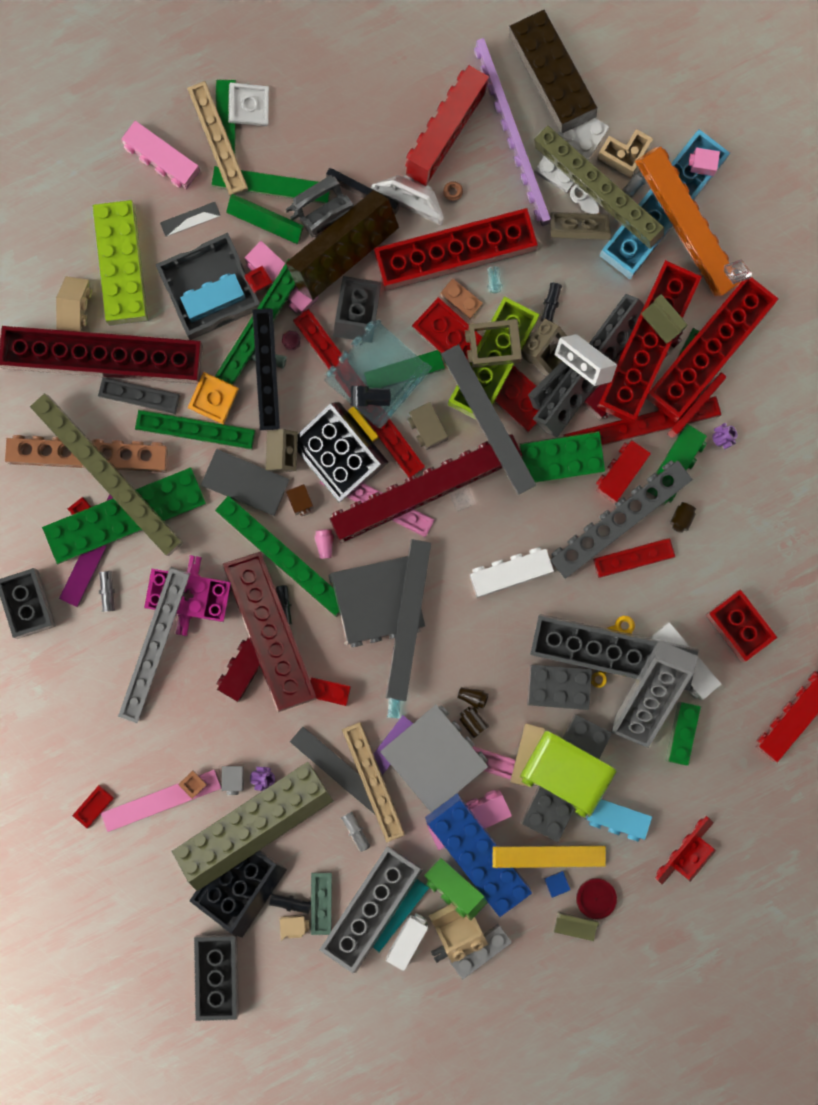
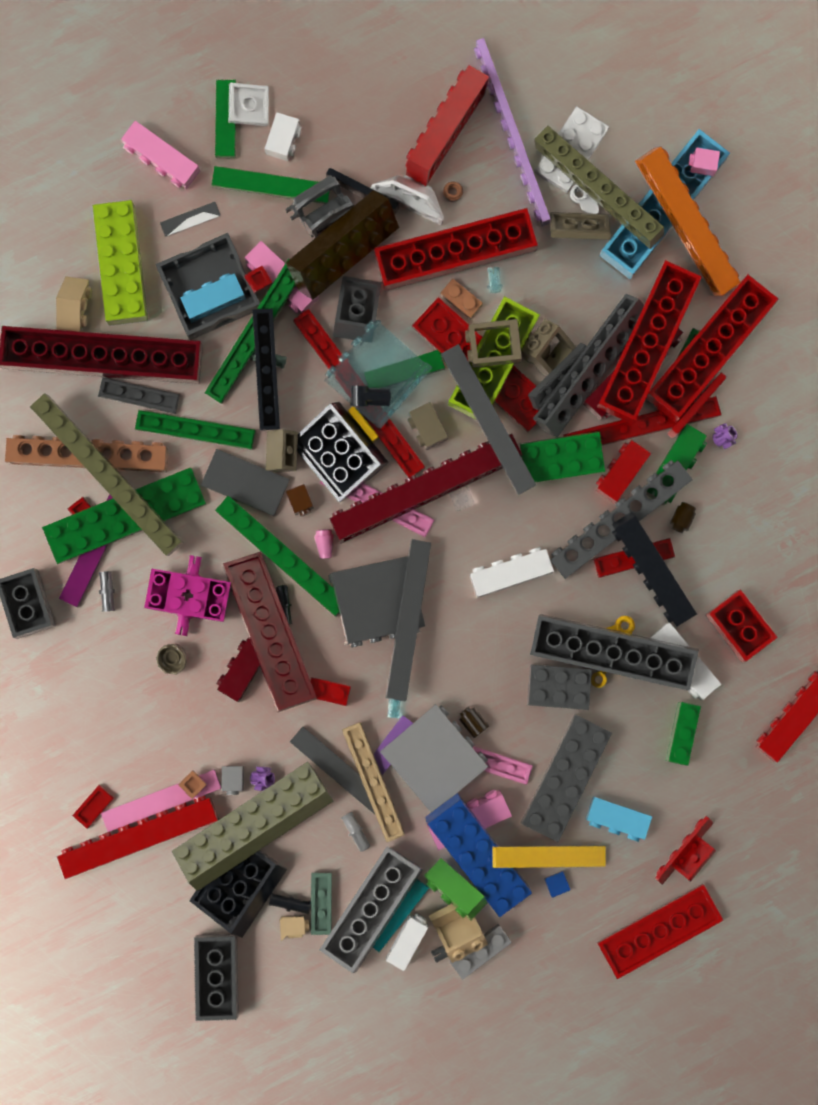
(138, 837): none -> red brick
(154, 644): light grey plate -> none
(171, 659): none -> dark tan hair
(213, 398): light orange tile -> none
(217, 138): tan tile -> none
(264, 219): green tile -> none
(282, 137): none -> white brick
(291, 340): clear pink tile -> none
(474, 697): dark brown cone -> none
(529, 741): tan tile -> none
(551, 302): black pin -> none
(552, 71): dark brown brick -> none
(568, 773): lime windscreen -> none
(575, 926): olive panel -> none
(585, 359): white brick -> none
(599, 907): dark red piece -> none
(622, 156): tan brick -> none
(635, 183): light grey axle -> none
(654, 569): none -> black brick
(654, 693): light grey brick -> none
(660, 931): none -> red plate
(664, 319): olive panel -> none
(737, 271): clear plate -> none

